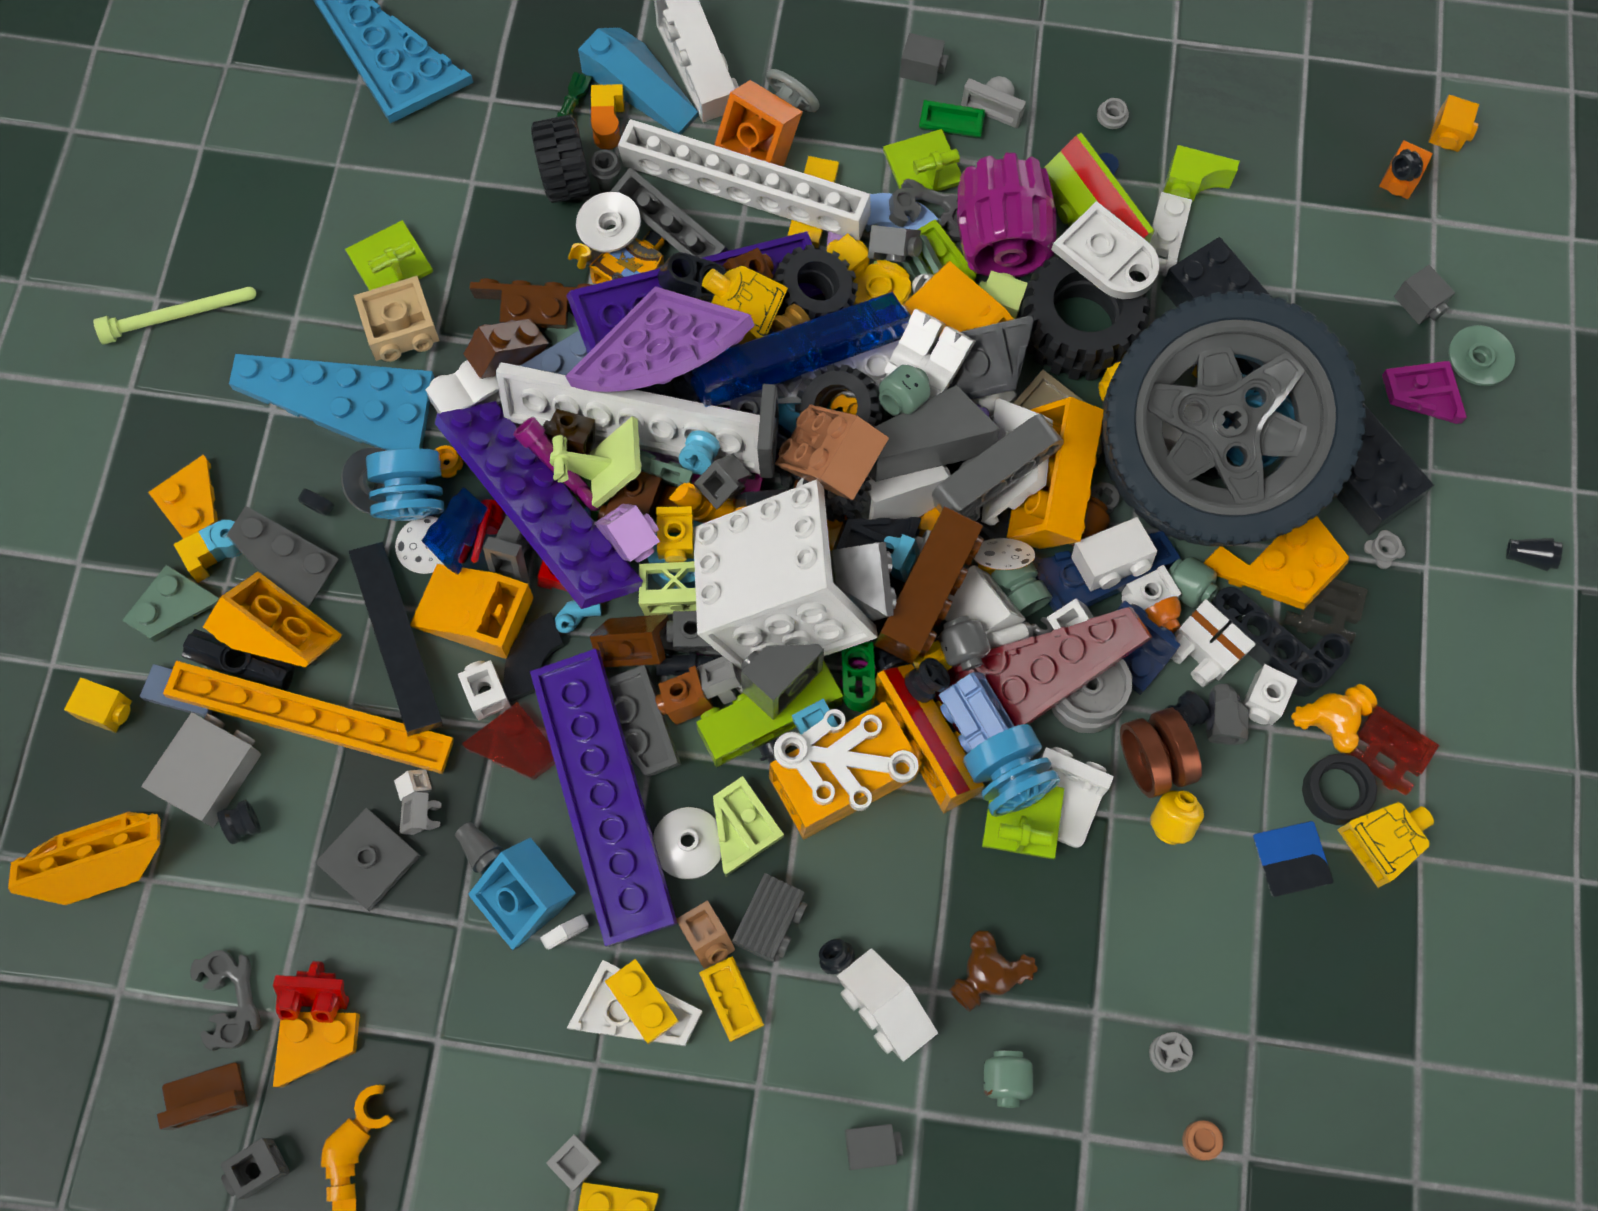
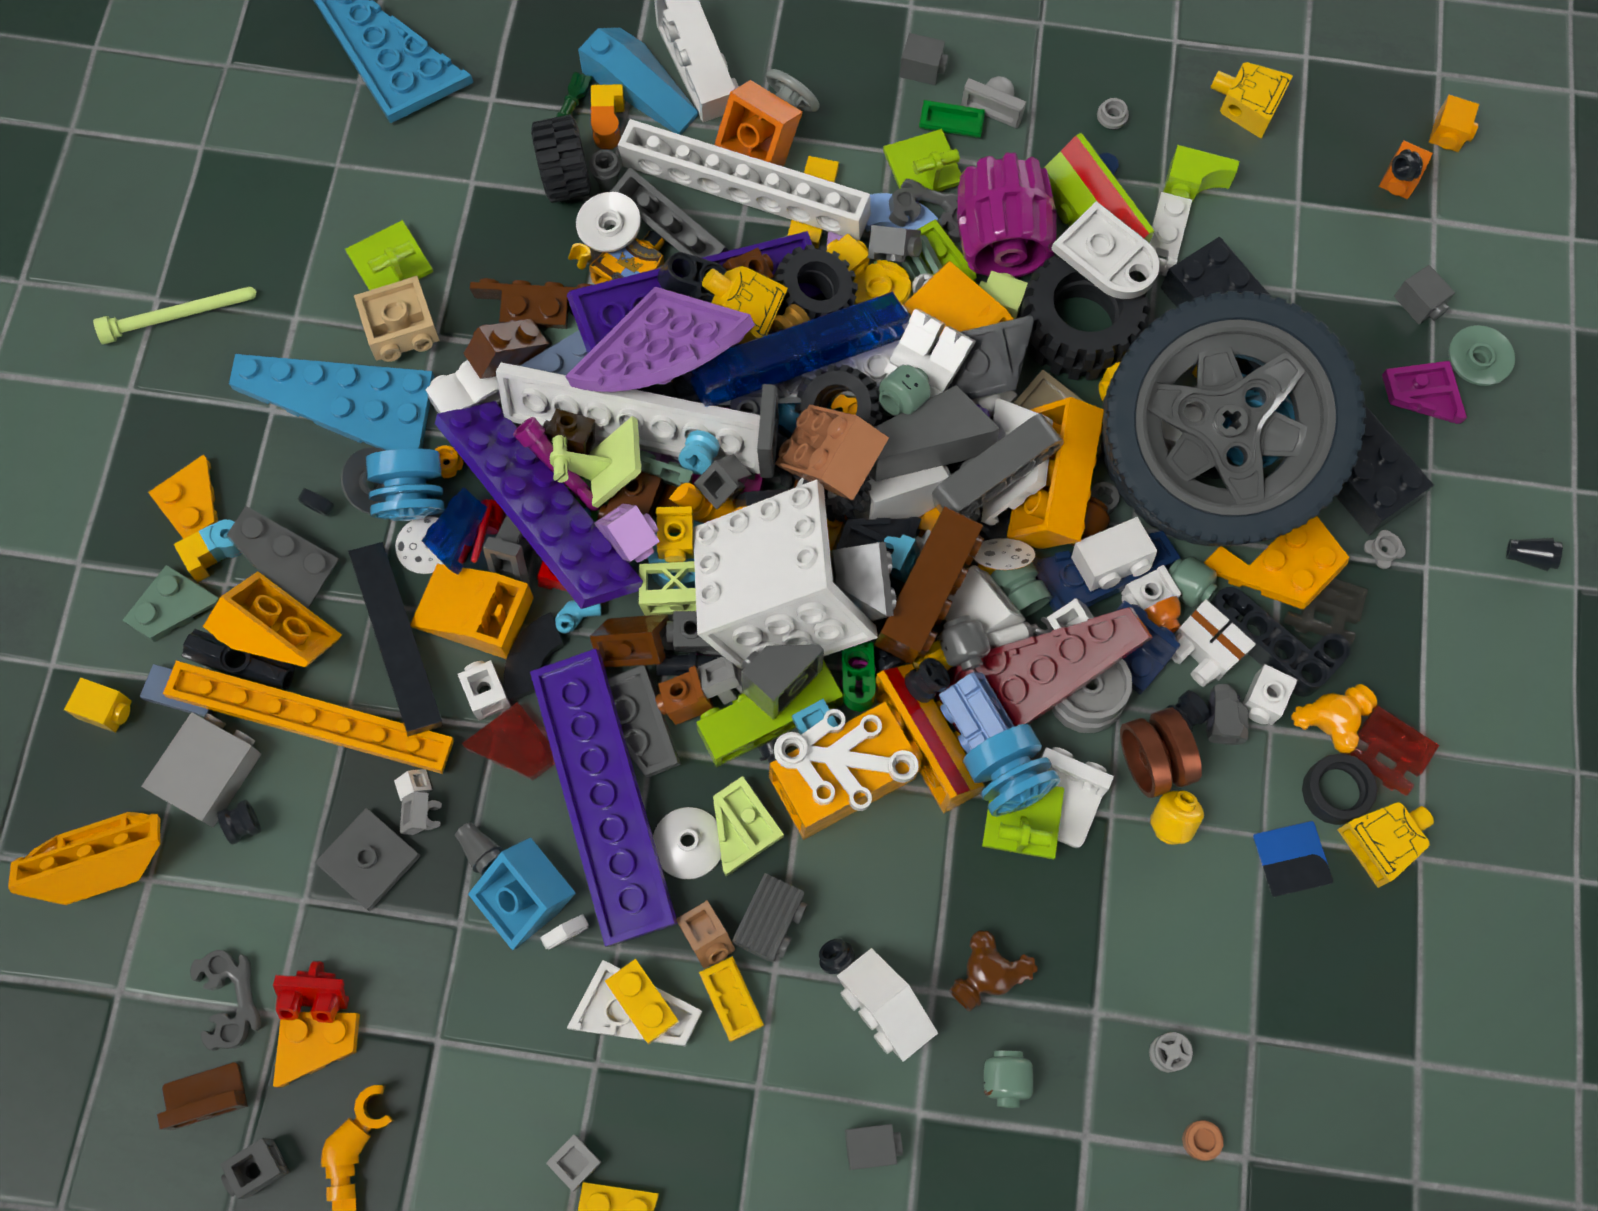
(1251, 95): none -> yellow torso

